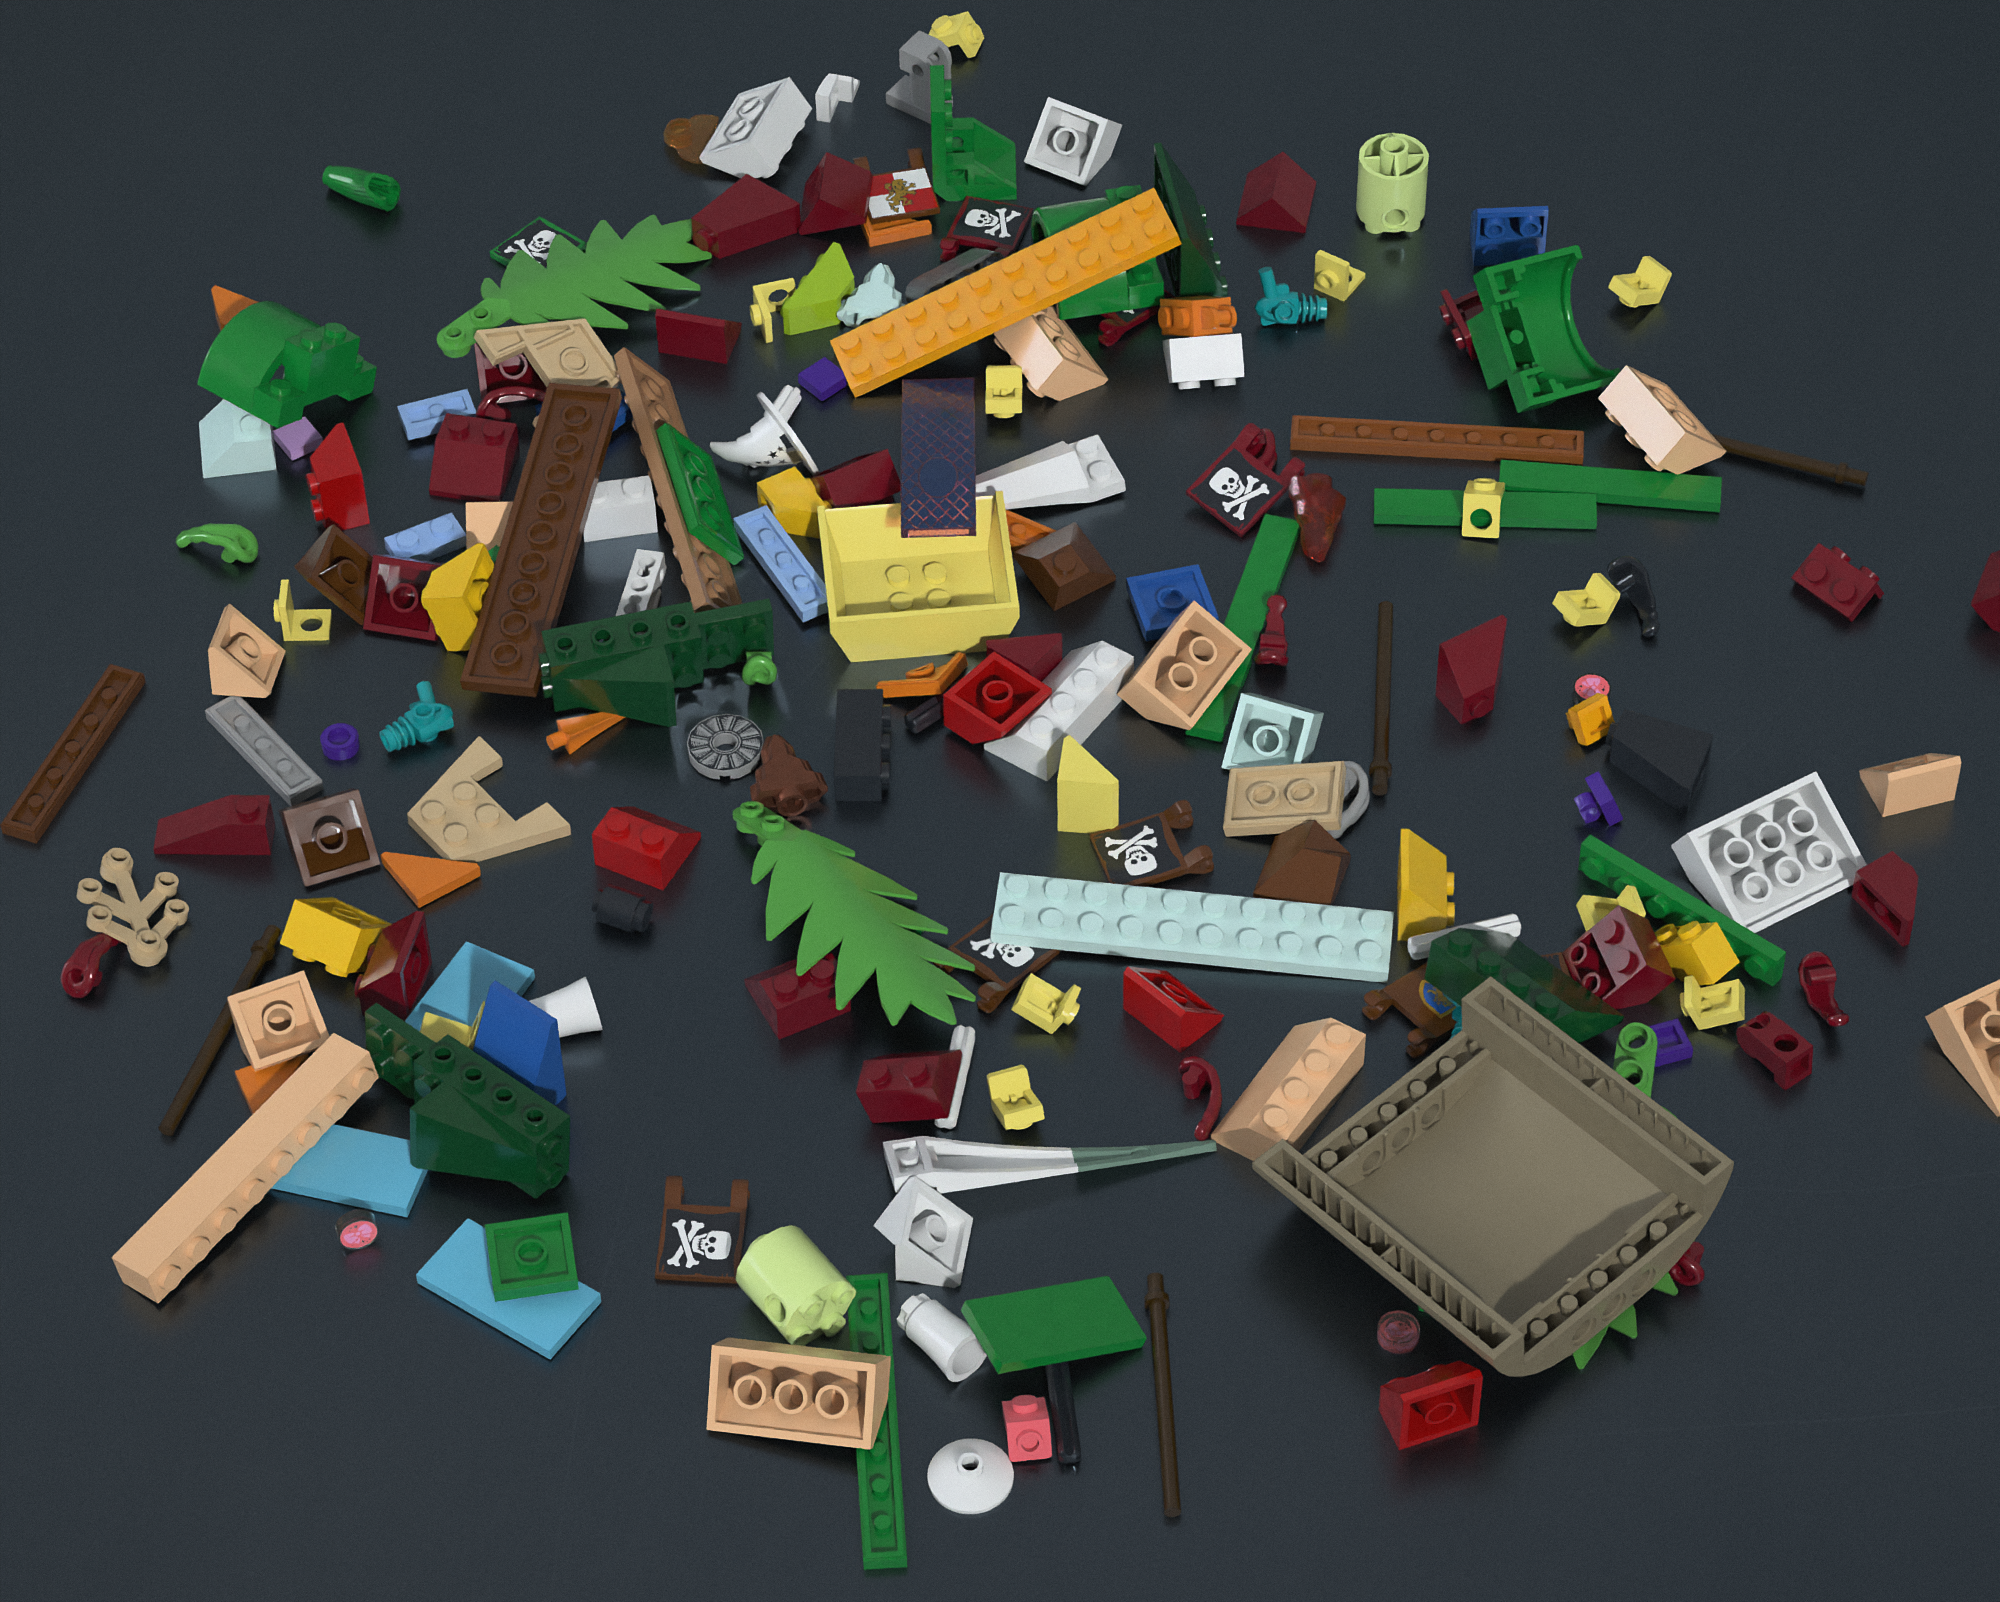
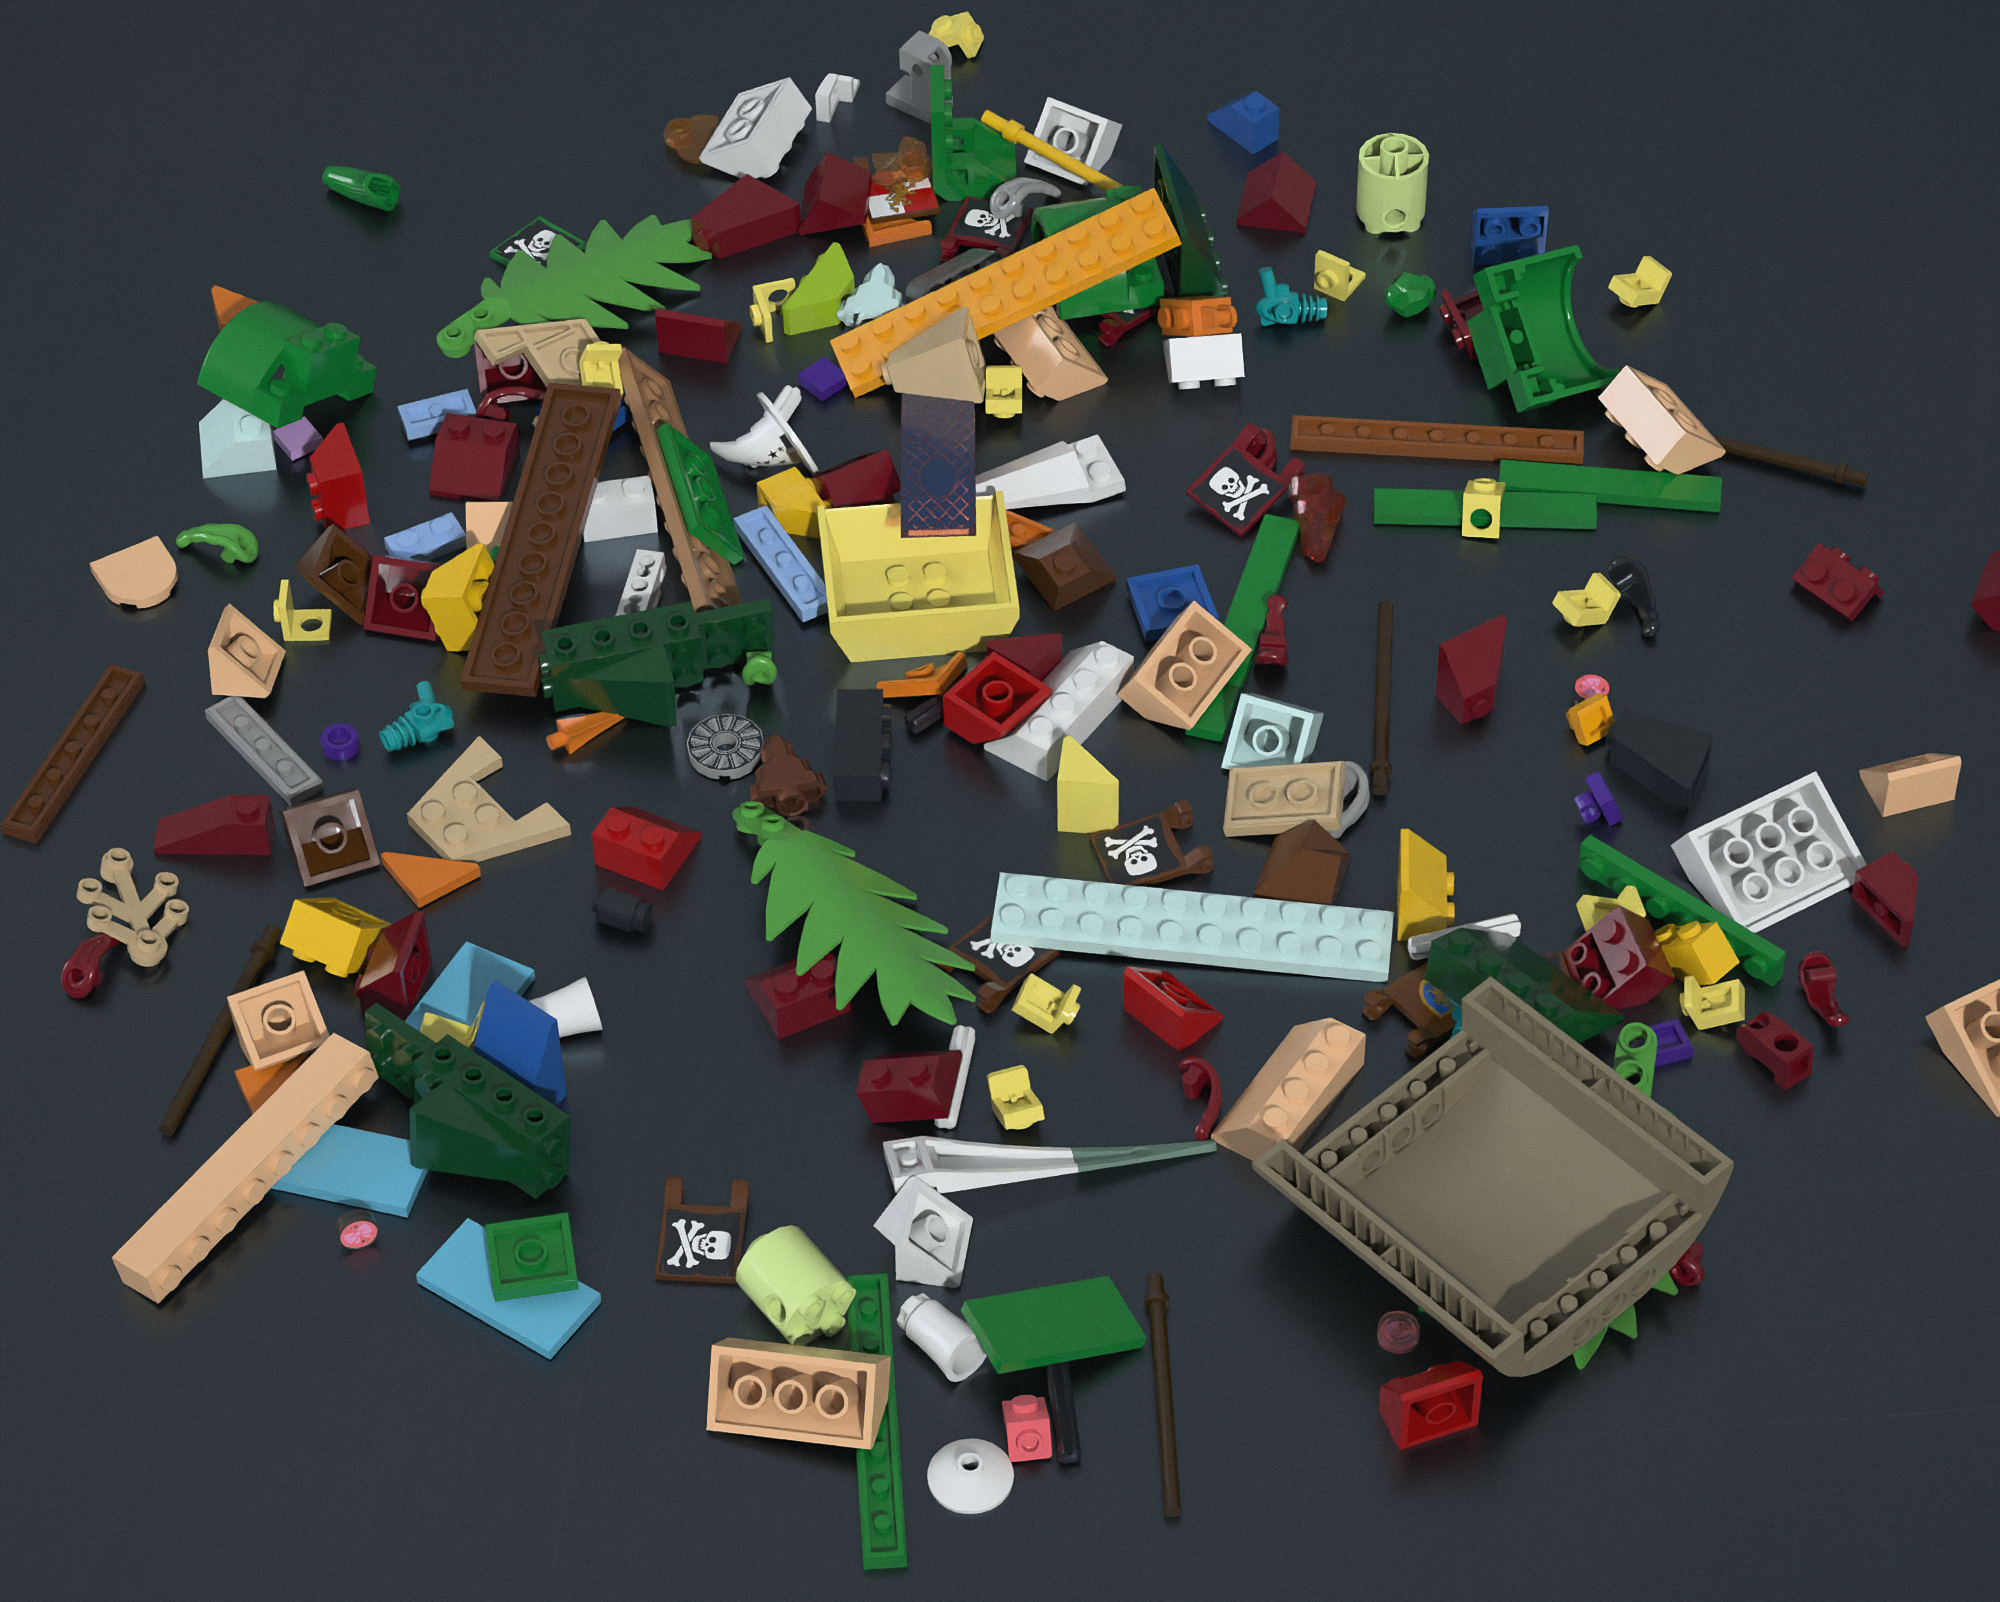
(137, 574): none -> light nougat tile
(600, 365): none -> light yellow bracket
(906, 165): none -> clear orange plate
(940, 362): none -> tan slope
(1008, 196): none -> light grey piece
(1016, 133): none -> yellow bar
(1248, 121): none -> blue slope
(1410, 293): none -> green rock

